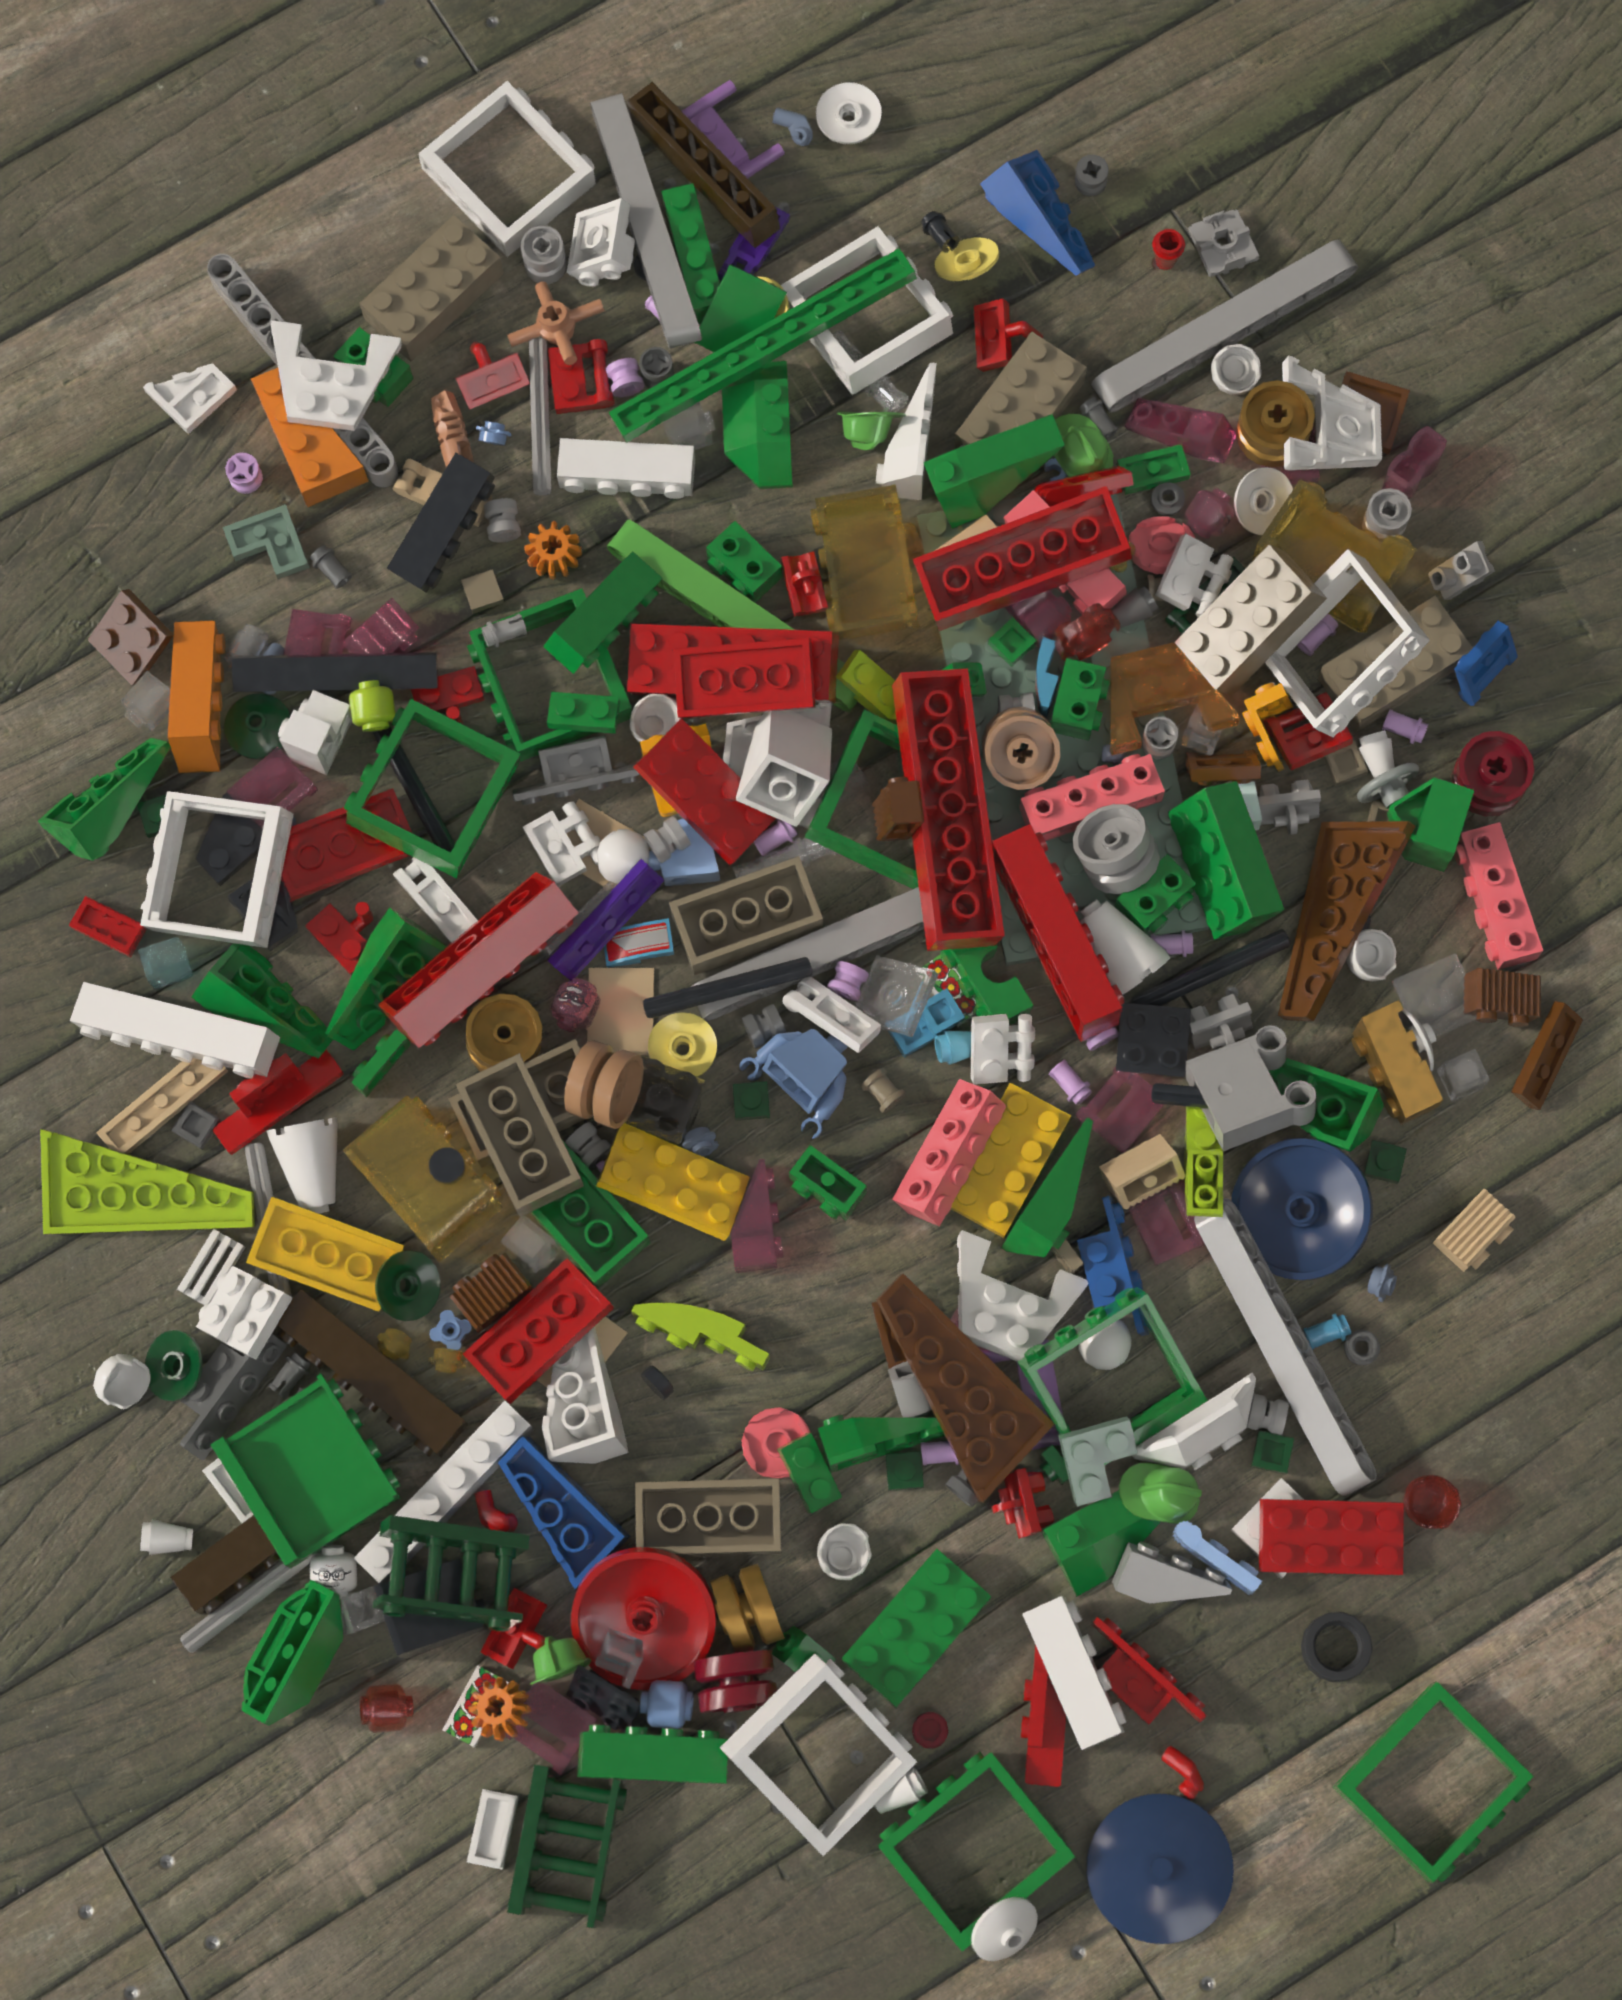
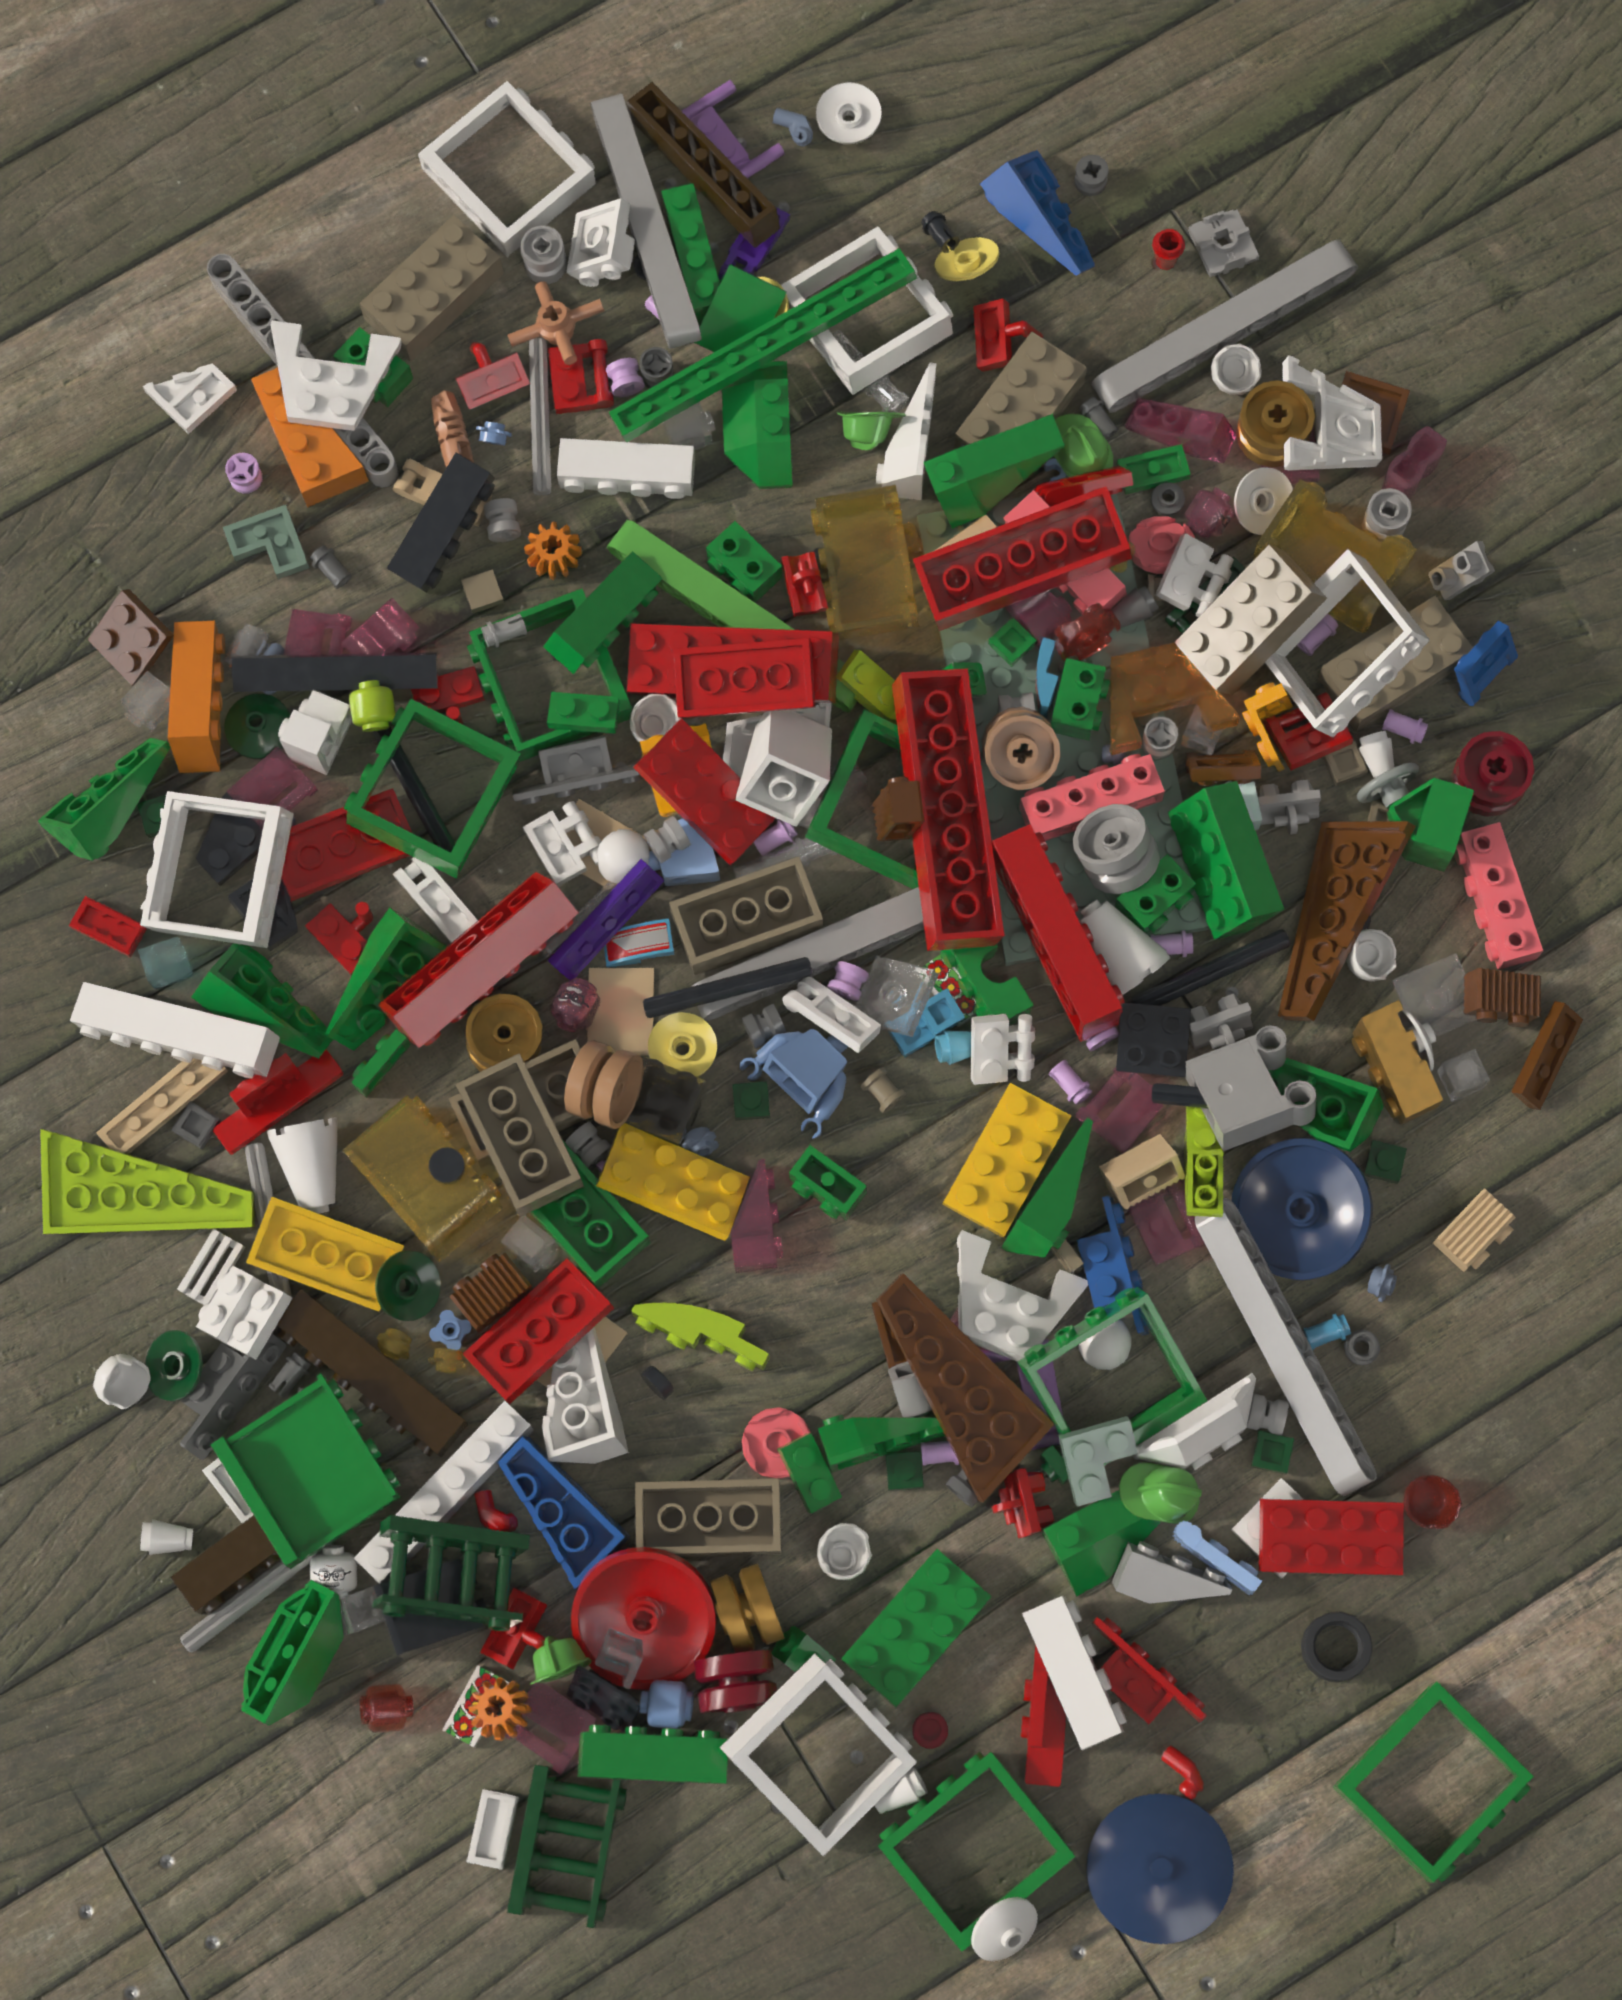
(949, 1152): coral brick -> none

